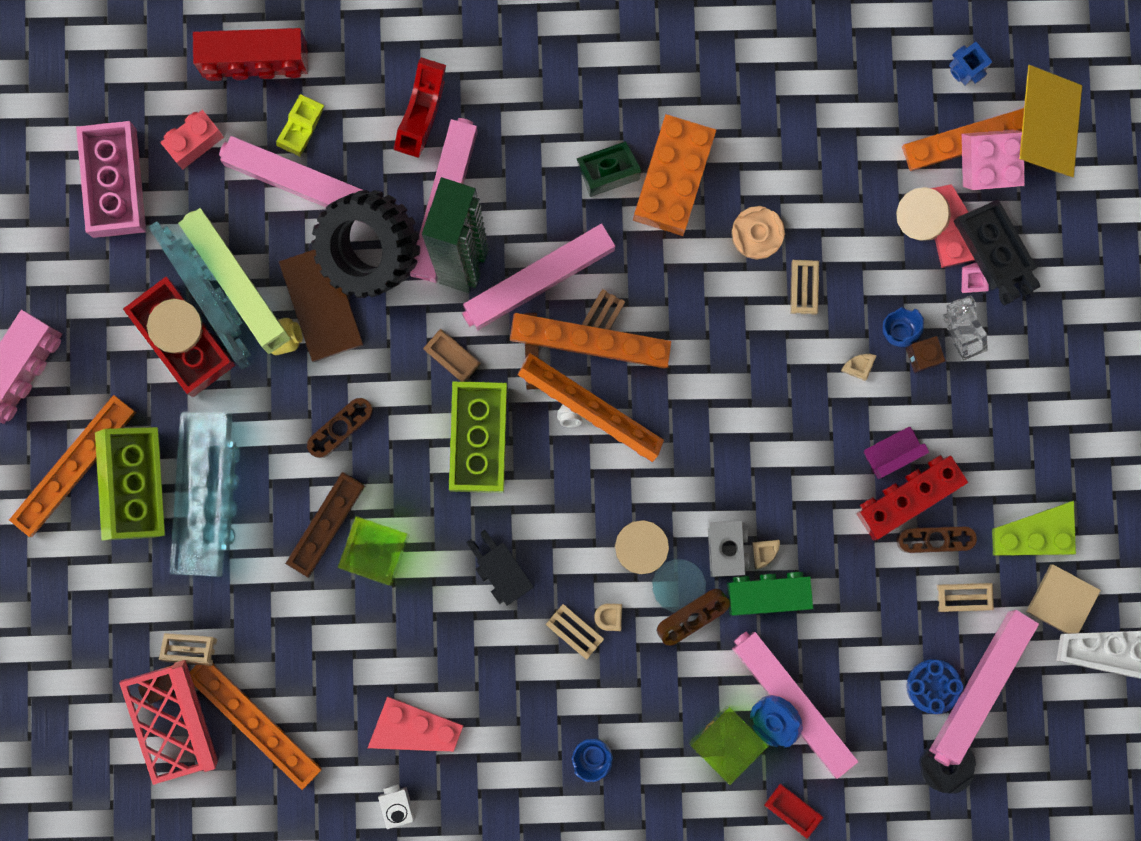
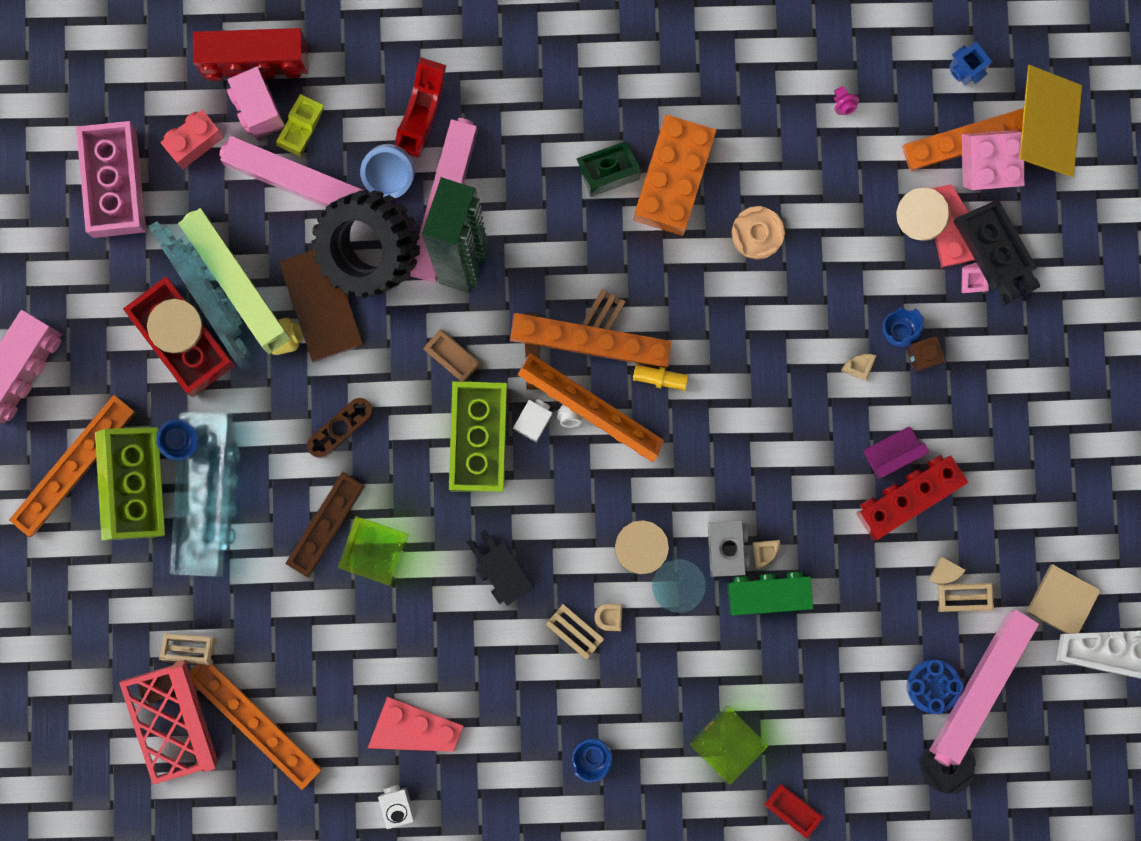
(177, 439): none -> blue hair
(257, 106): none -> bright pink brick
(387, 170): none -> light blue piece
(533, 420): none -> white brick
(538, 277): bright pink brick -> none
(660, 377): none -> yellow pin
(681, 616): reddish brown beam -> none
(776, 721): blue tile -> none
(779, 683): bright pink brick -> none
(794, 283): tan tile -> none
(845, 103): none -> dark pink plate
(945, 572): none -> tan tile
(955, 531): reddish brown beam -> none
(964, 328): clear brick -> none
(1039, 534): lime wing -> none

